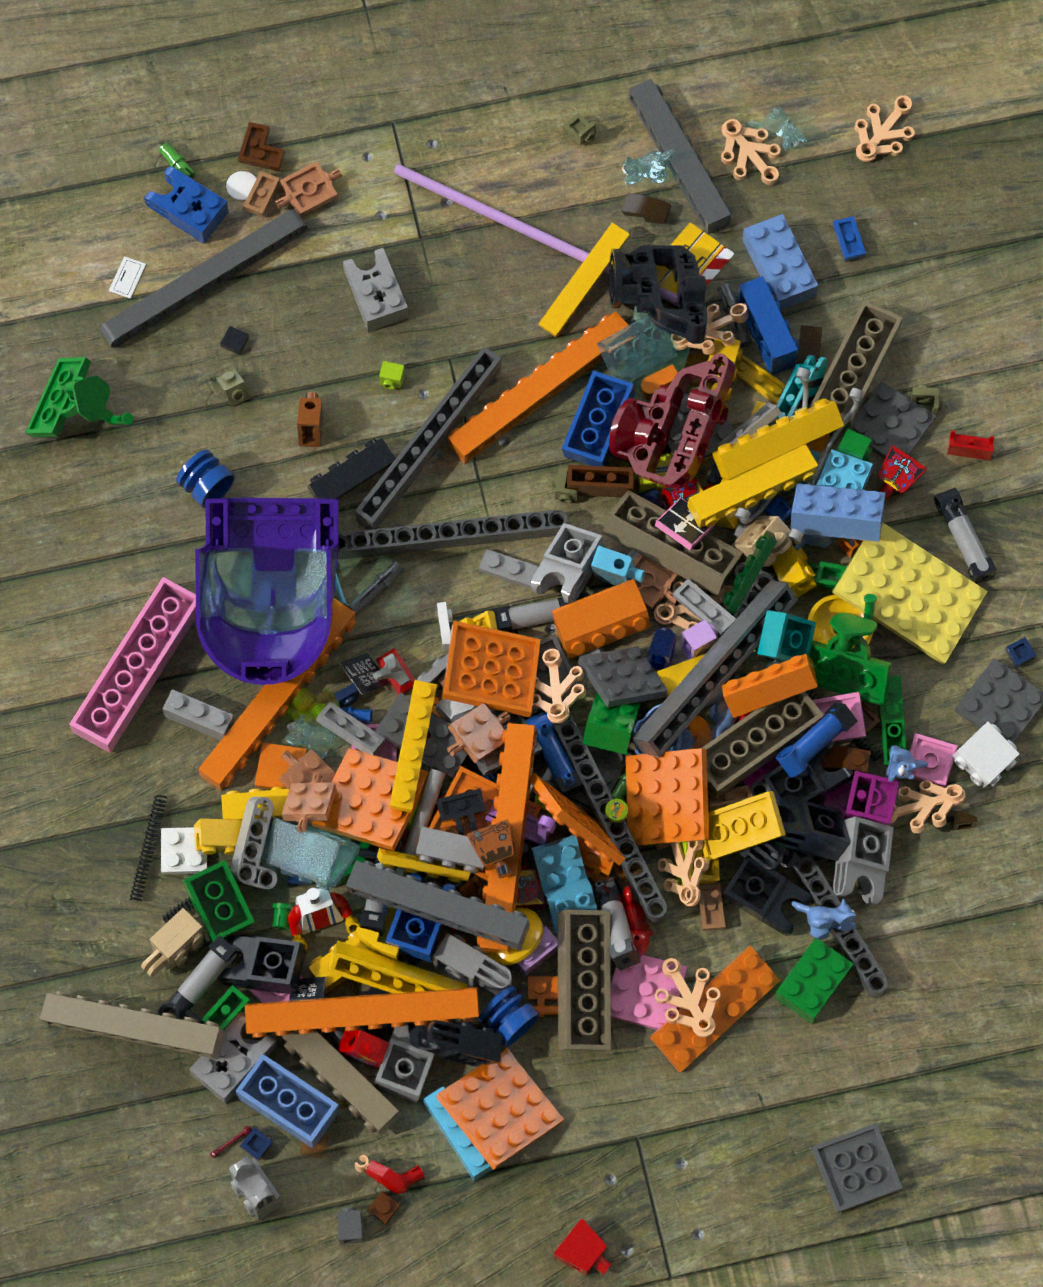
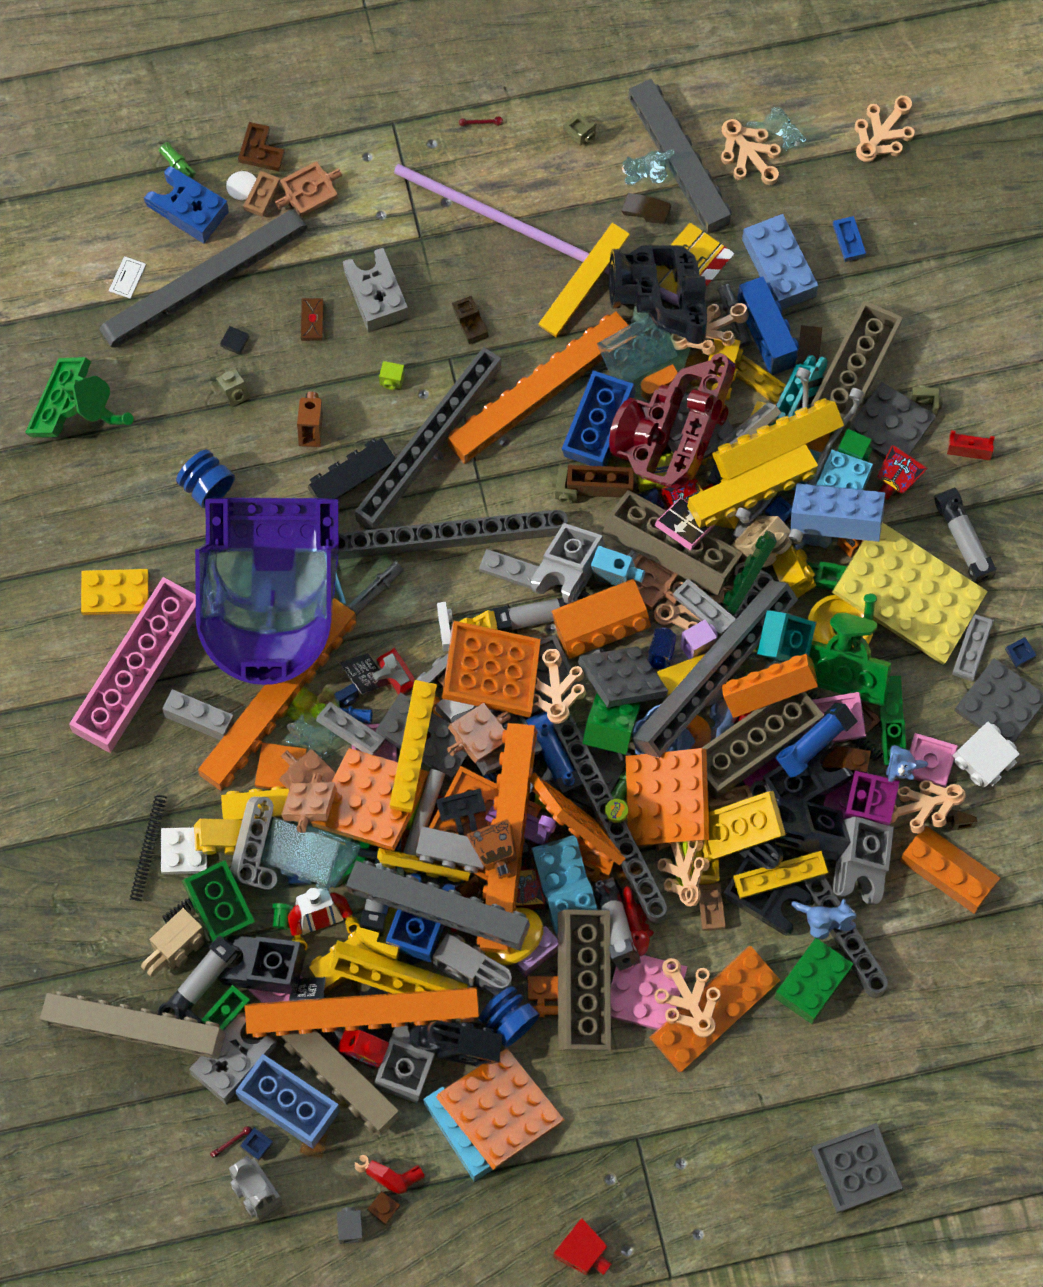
(114, 591): none -> yellow plate
(312, 319): none -> reddish brown tile
(470, 320): none -> dark brown slope
(497, 121): none -> dark red hinge
(787, 873): none -> yellow plate
(949, 869): none -> orange slope
(972, 647): none -> light grey tile

